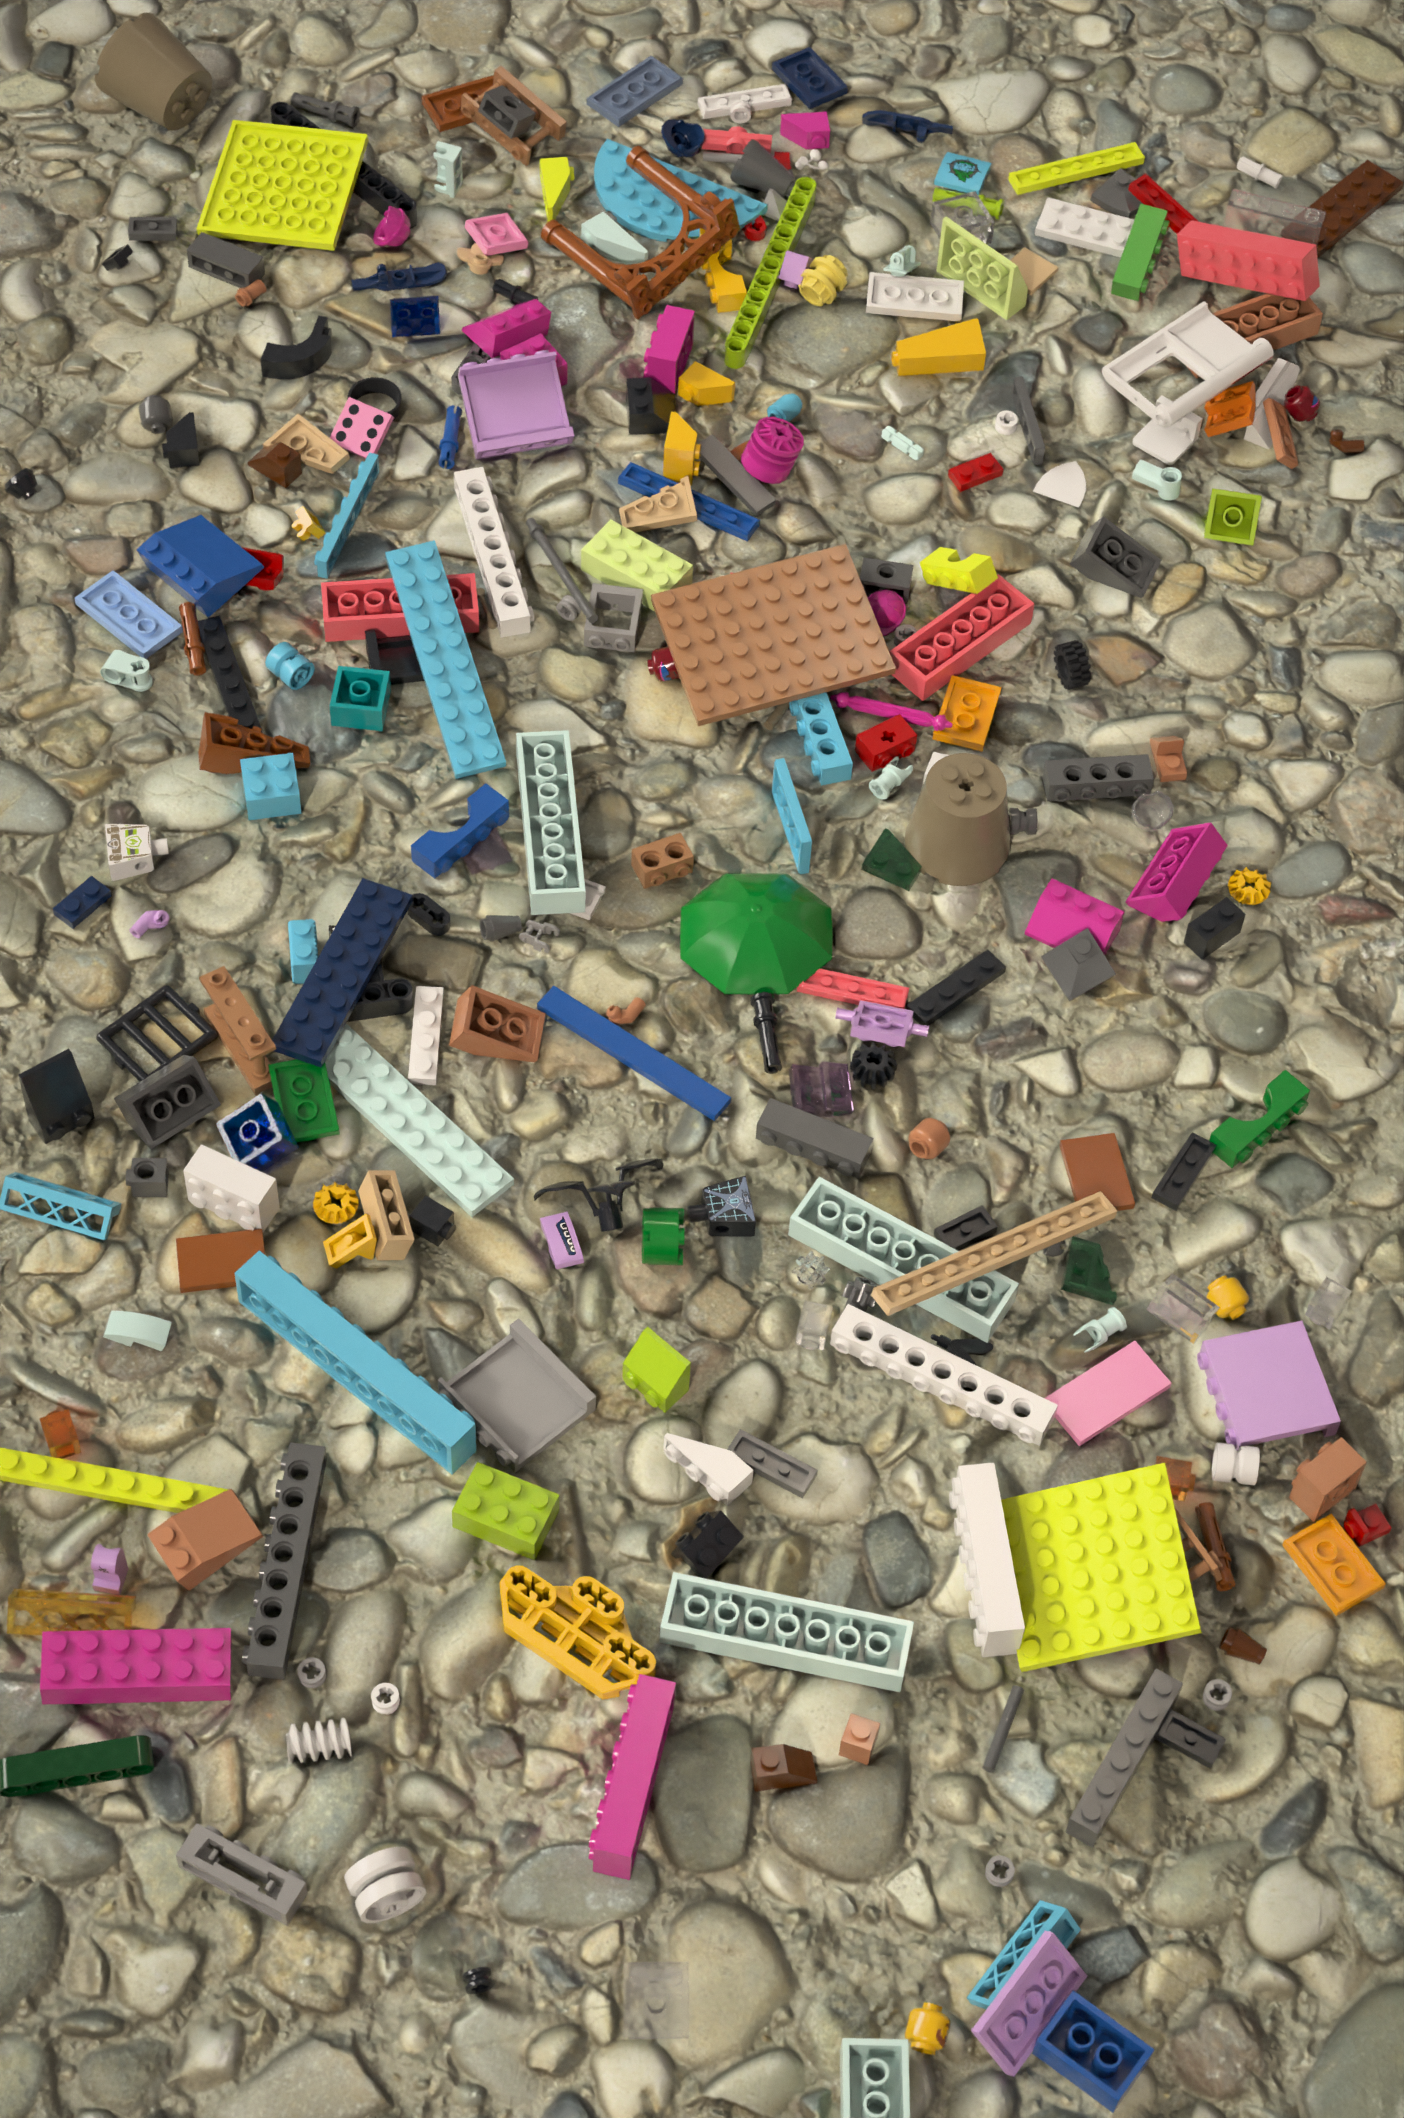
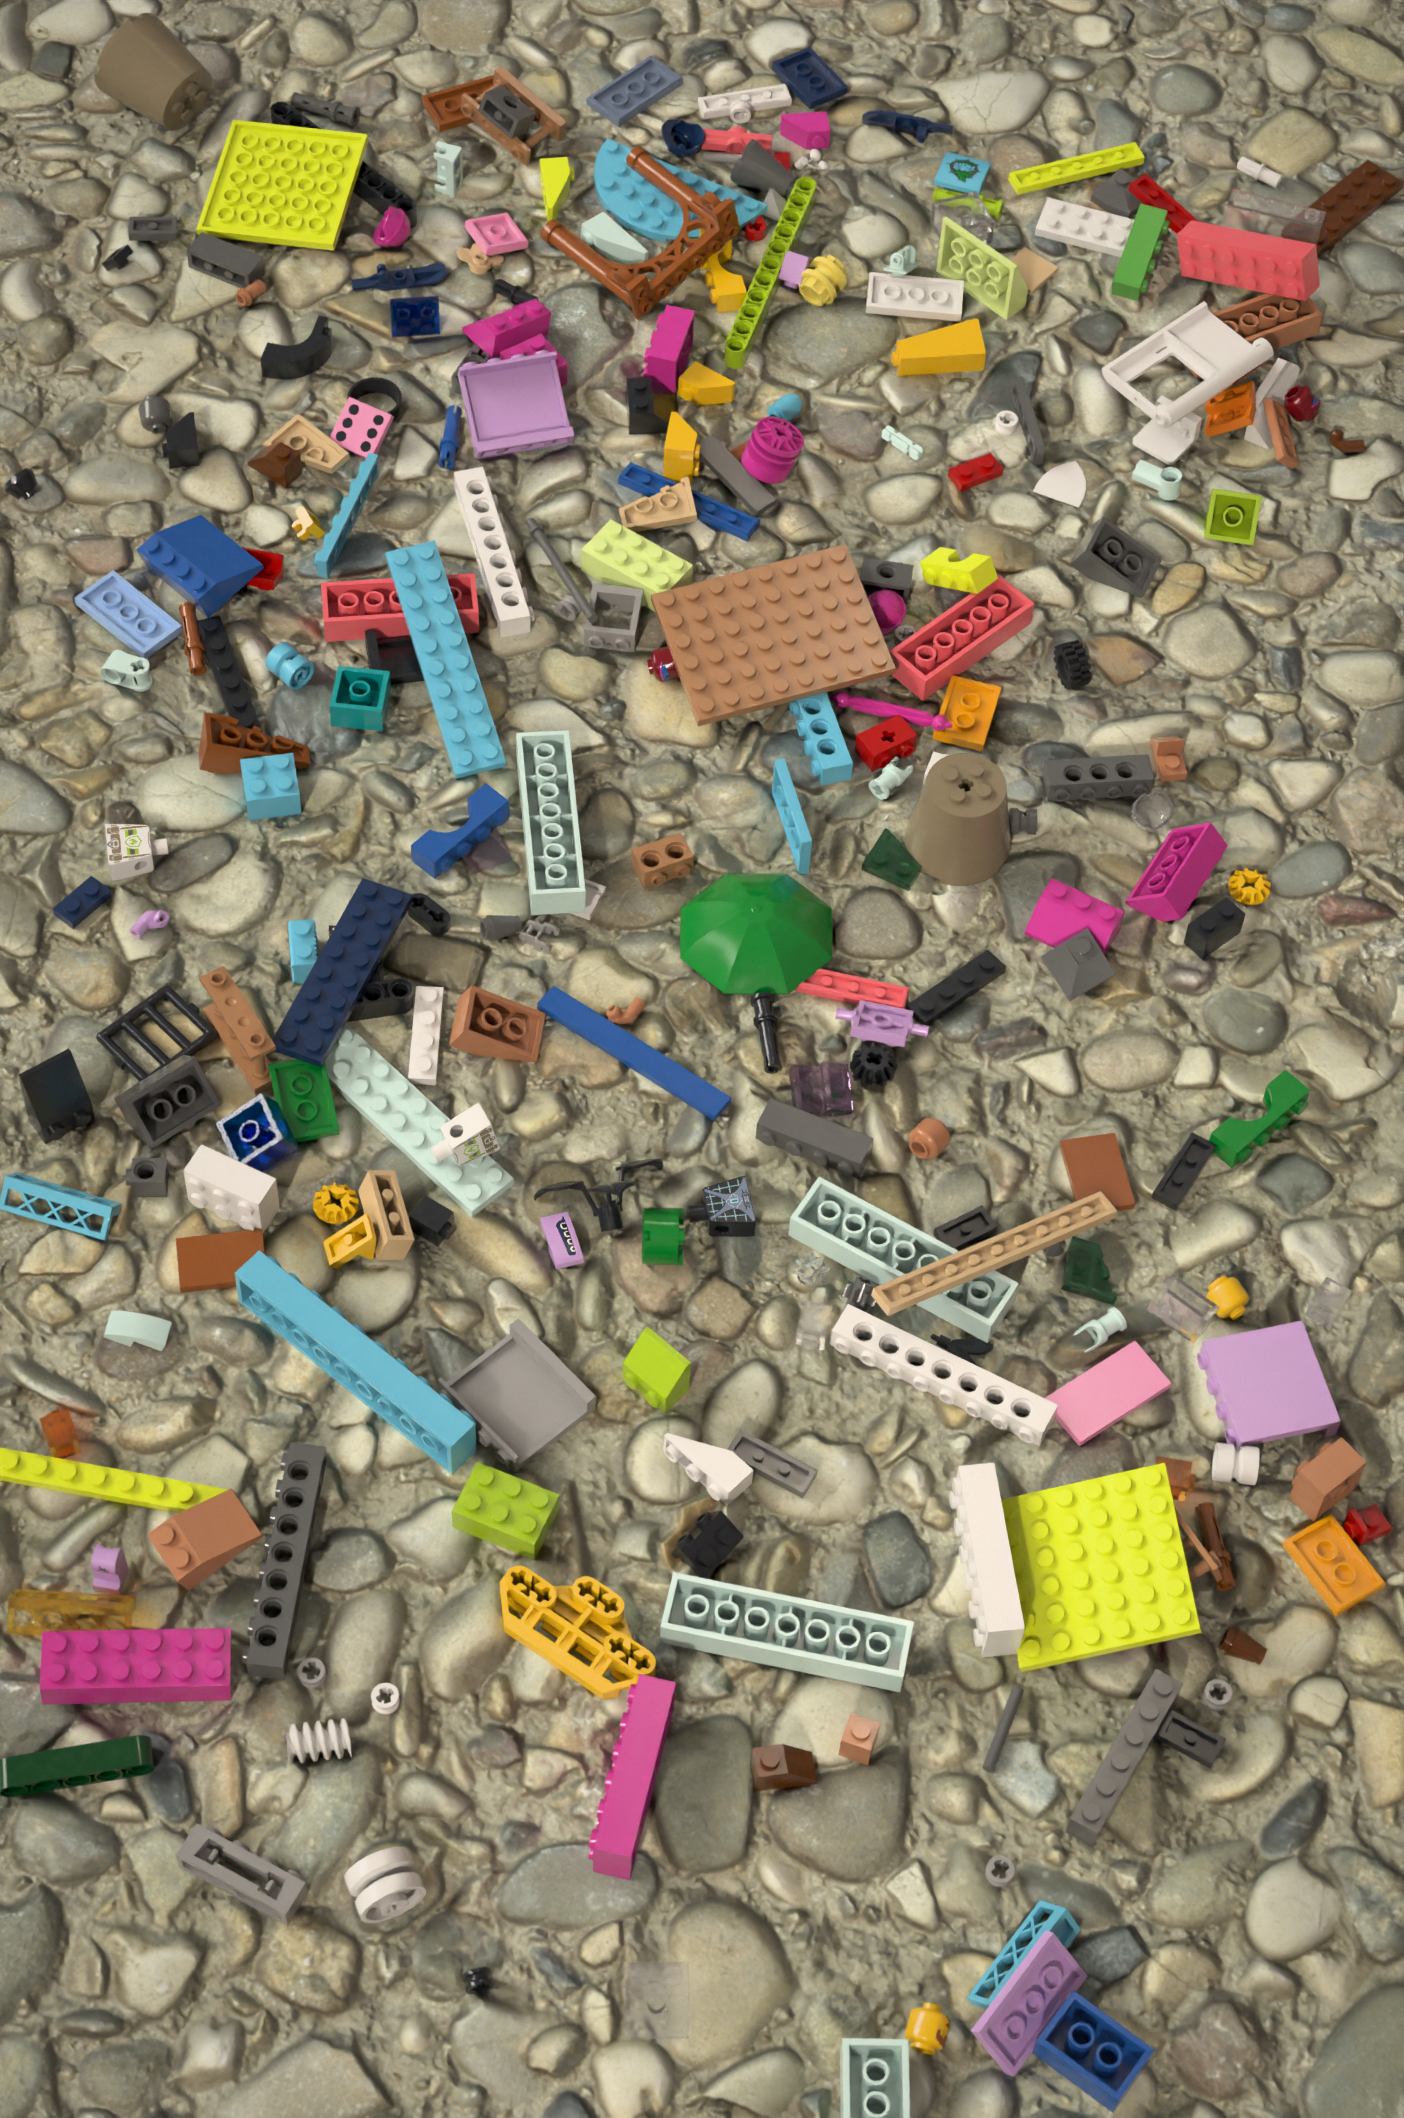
(466, 1137): none -> white torso

